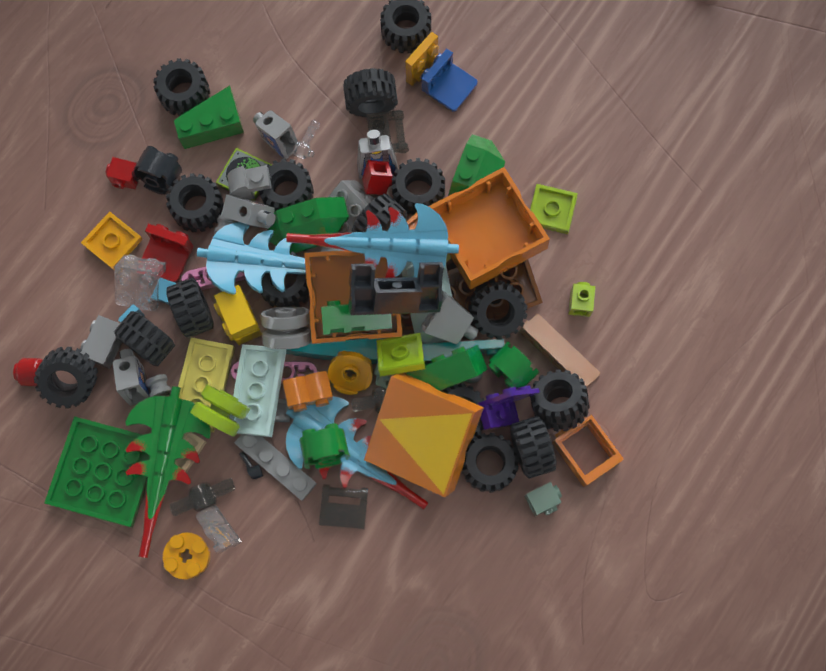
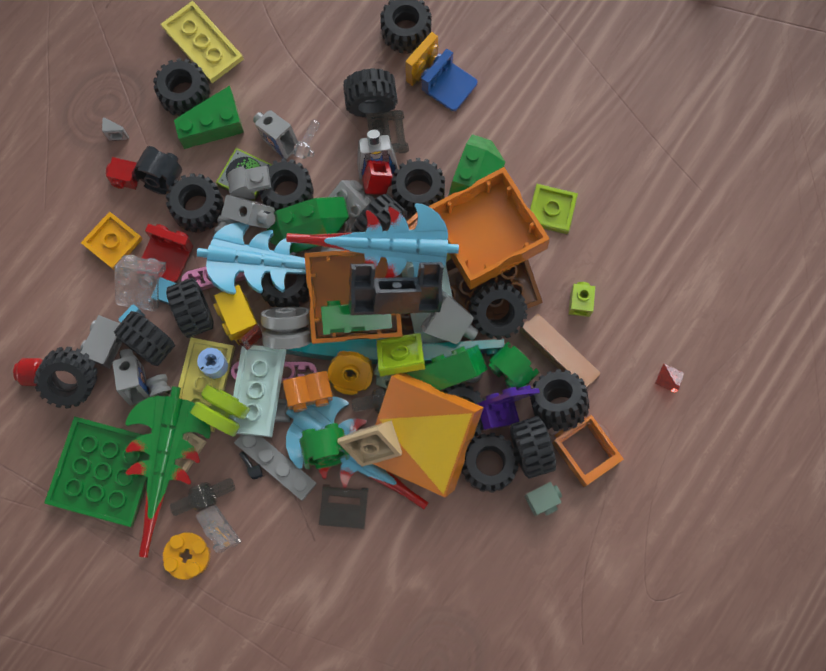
(113, 131): none -> light grey slope
(202, 41): none -> light yellow plate
(212, 363): none -> light blue piece
(249, 338): none -> clear red slope
(372, 444): none -> tan slope
(669, 378): none -> clear red slope

